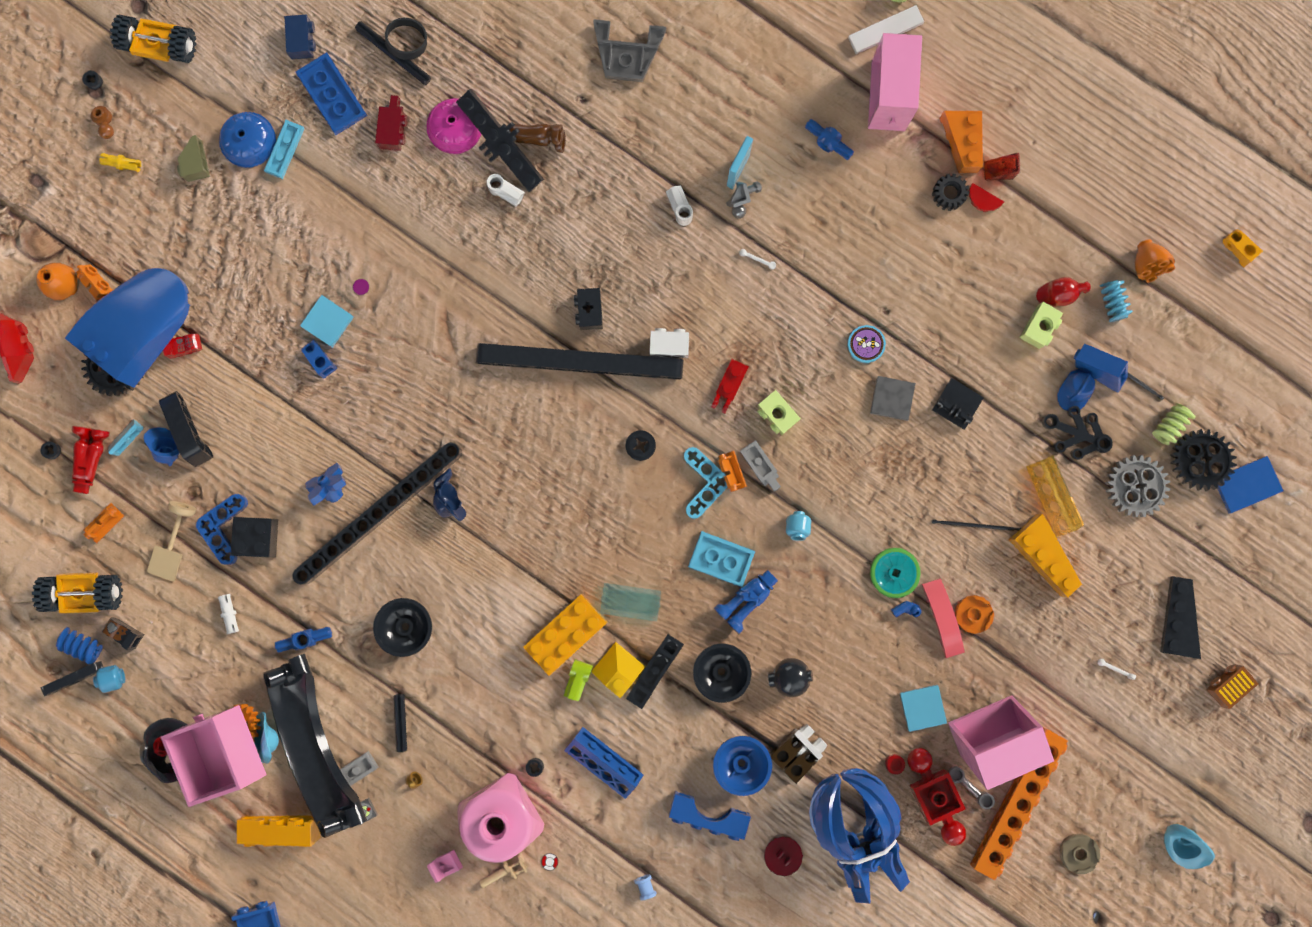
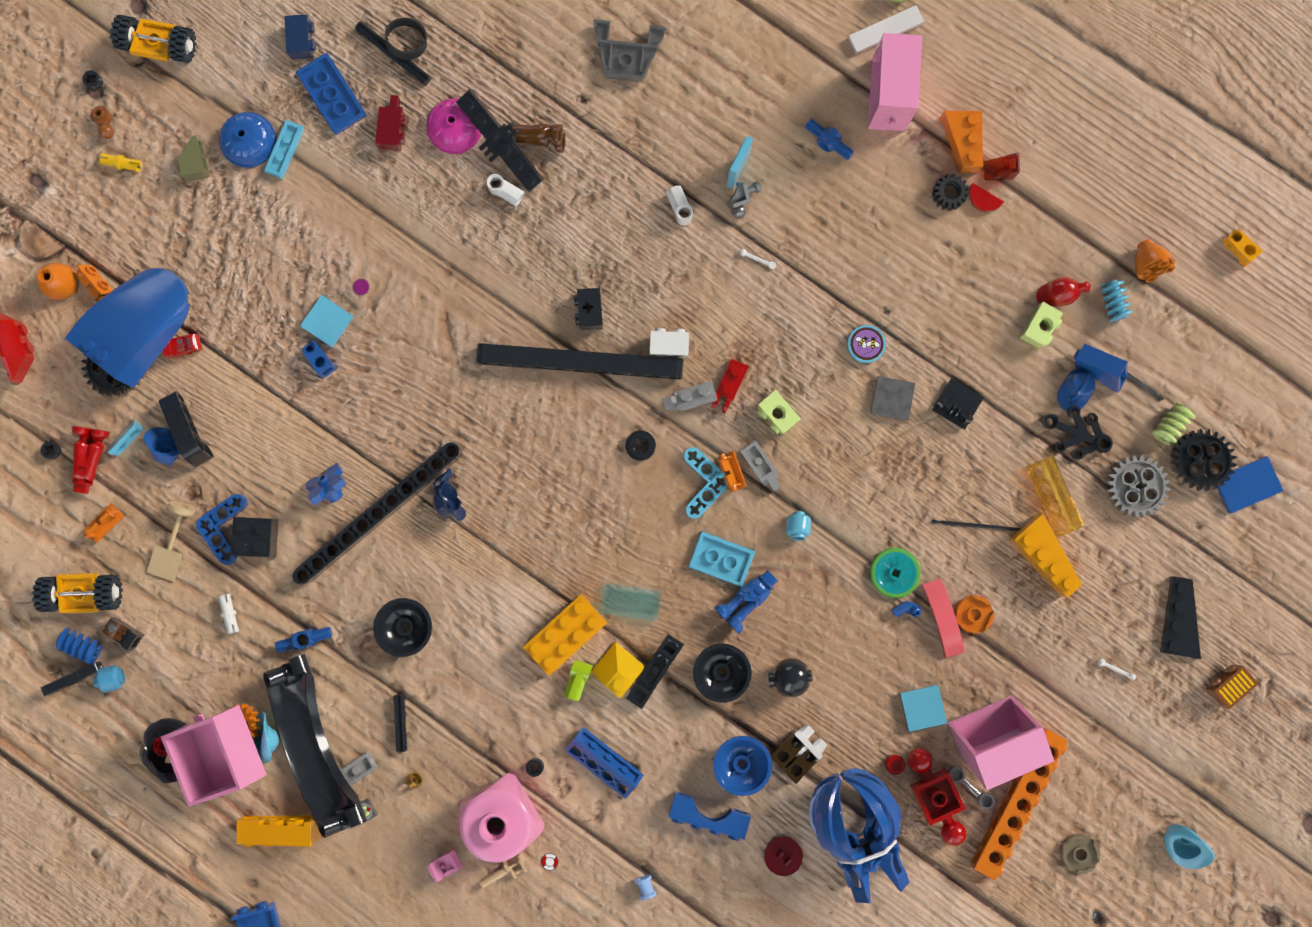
(691, 397): none -> light grey hinge

